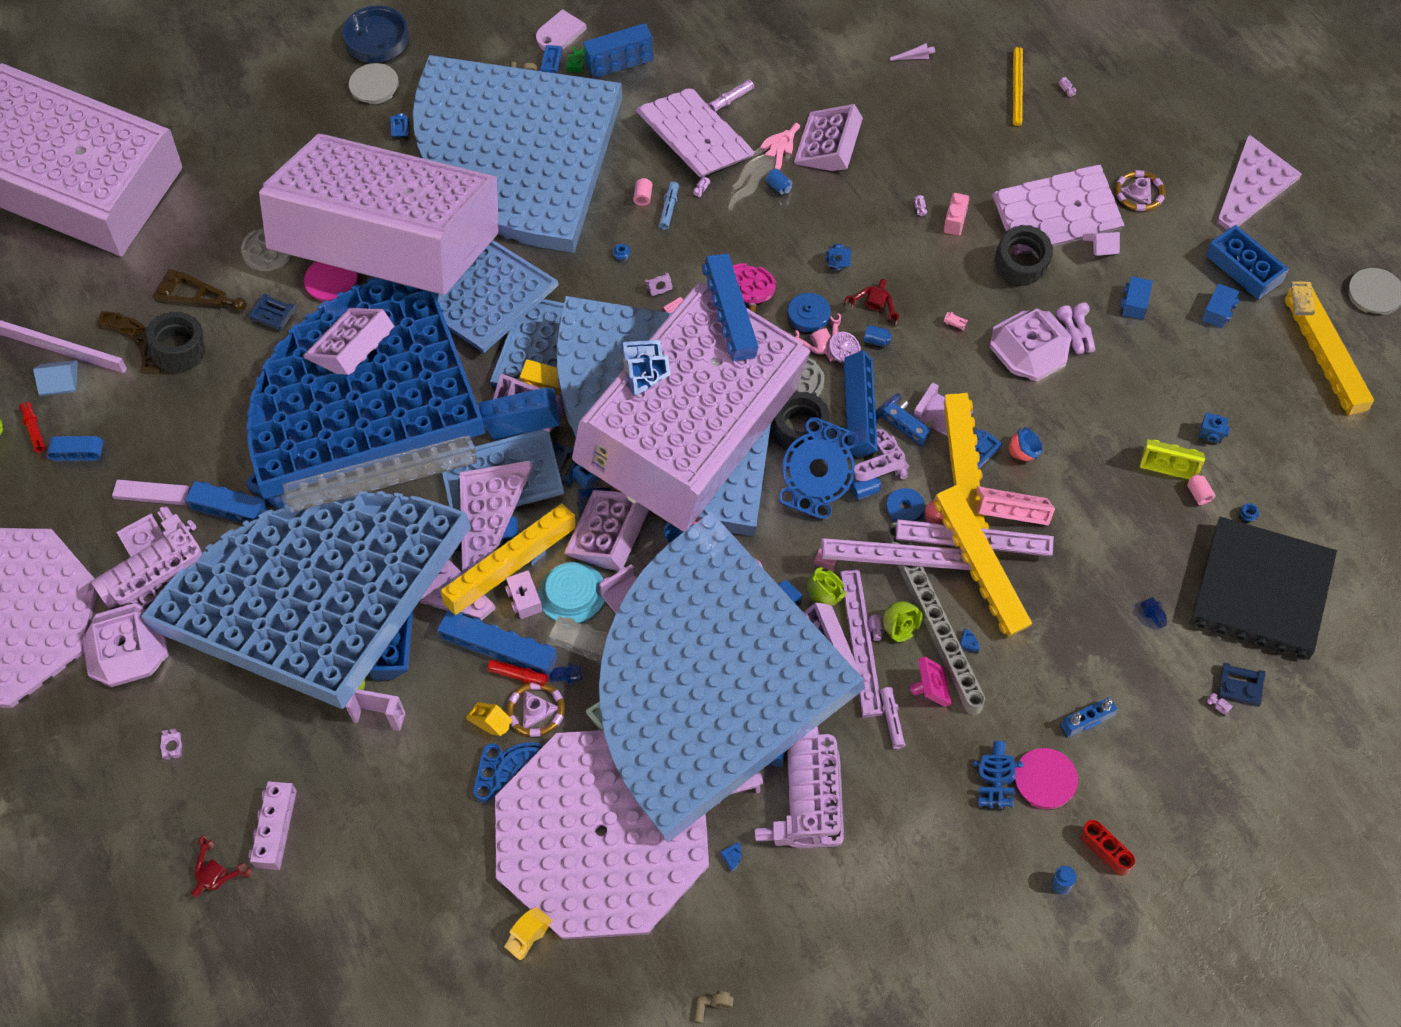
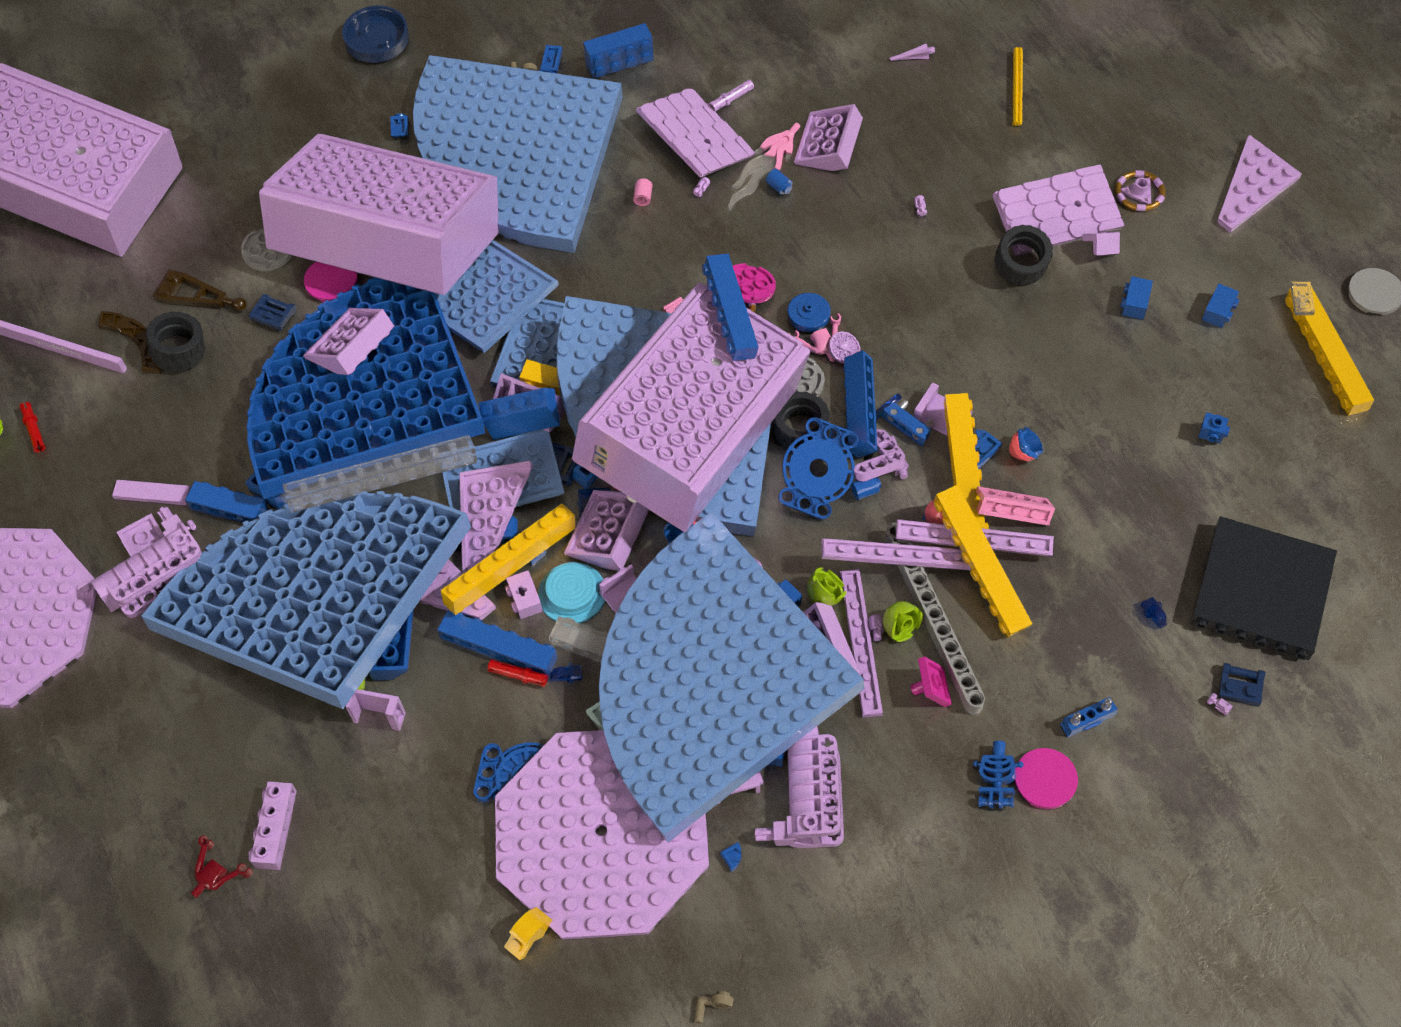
(56, 377): medium blue slope -> none
(75, 448): blue beam -> none
(125, 663): lavender piece -> none
(165, 739): lavender piece -> none
(373, 83): light grey tile -> none
(489, 718): yellow slope -> none
(536, 709): lavender piece -> none
(560, 30): lavender tile -> none
(576, 61): green plate -> none
(621, 252): blue plate -> none
(644, 364): slope -> none
(651, 284): lavender piece -> none
(668, 205): medium blue pin -> none
(824, 563): bright pink slope -> none
(843, 261): blue brick -> none
(875, 300): dark red piece -> none
(877, 336): blue brick -> none
(890, 710): lavender pin -> none
(909, 497): blue tile -> none
(955, 321): bright pink pin -> none
(956, 214): bright pink brick -> none
(969, 642): blue tile -> none
(1031, 344): lavender piece -> none
(1063, 880): blue brick -> none
(1067, 86): lavender piece -> none
(1082, 335): lavender piece -> none
(1103, 837): red beam -> none
(1171, 459): neon yellow slope -> none
(1201, 489): bright pink brick -> none
(1247, 262): blue brick -> none
(1251, 508): blue plate -> none

